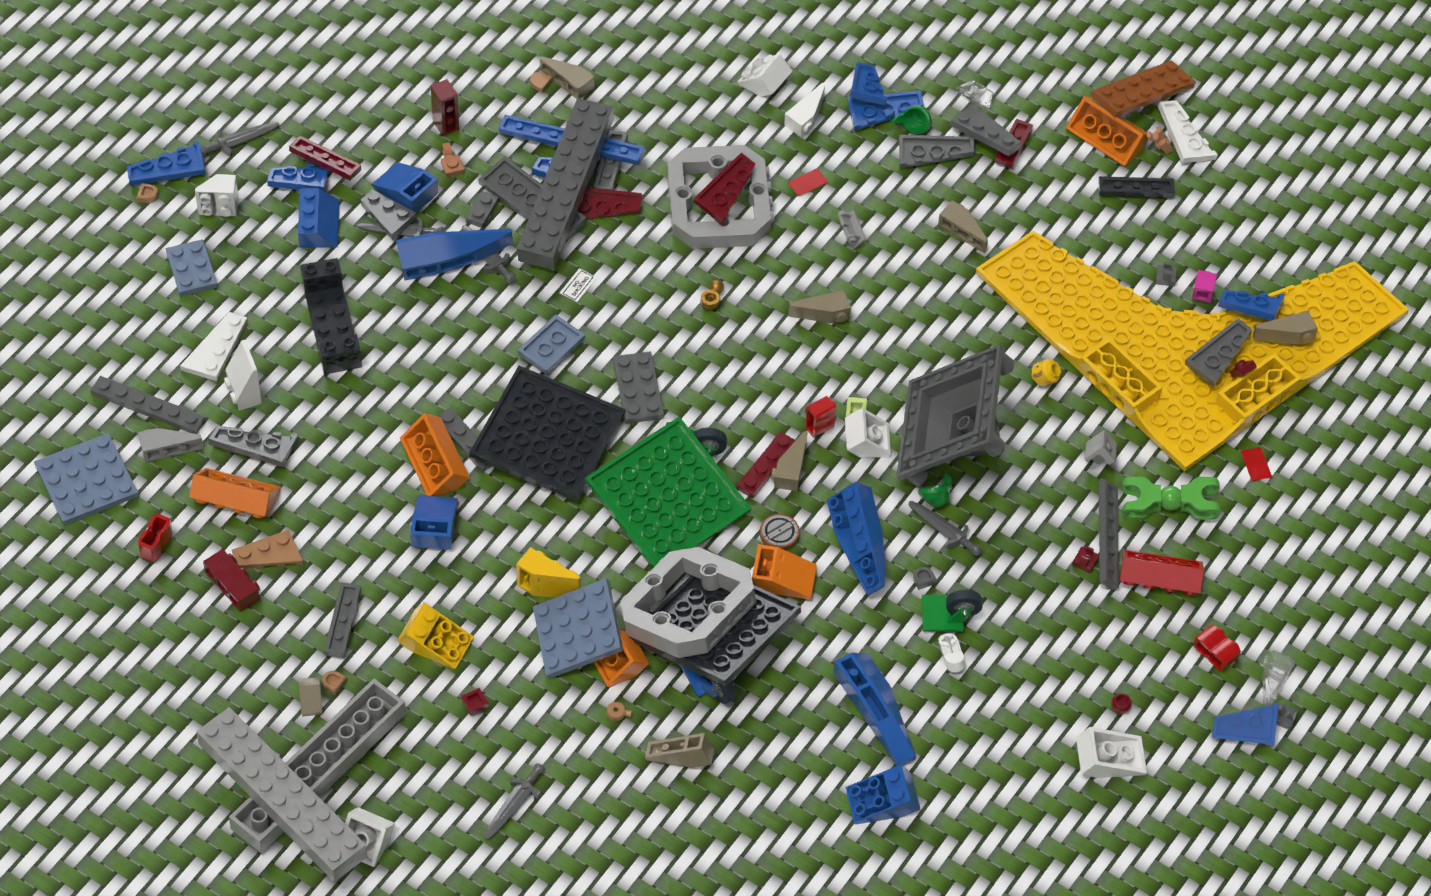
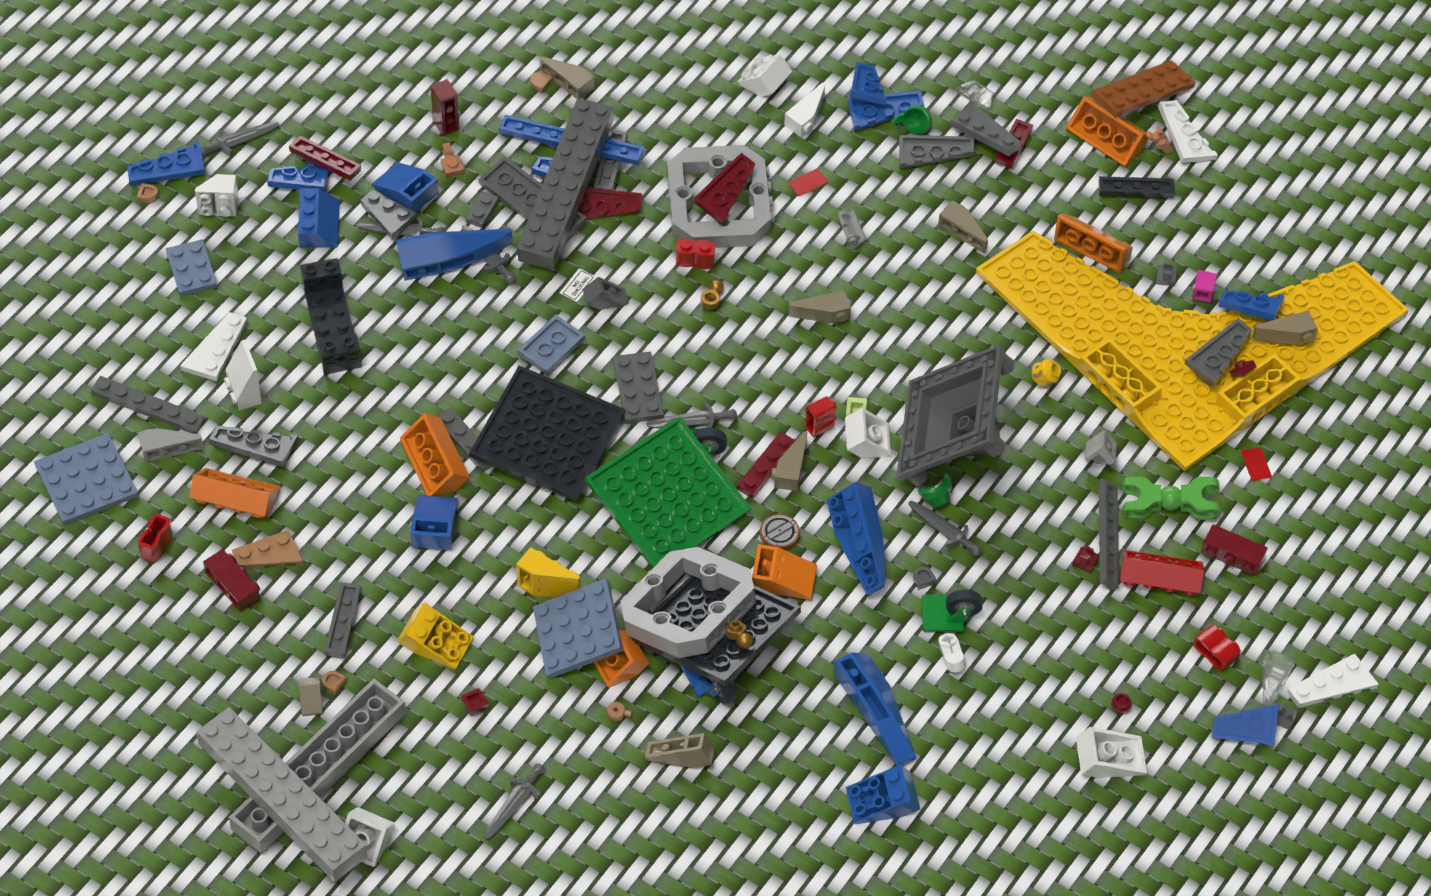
(604, 294): none -> dark grey slope
(693, 253): none -> red brick
(698, 418): none -> dark grey sword
(737, 631): none -> pearl gold plate
(1092, 242): none -> orange slope
(1234, 550): none -> dark red brick
(1333, 682): none -> white wing

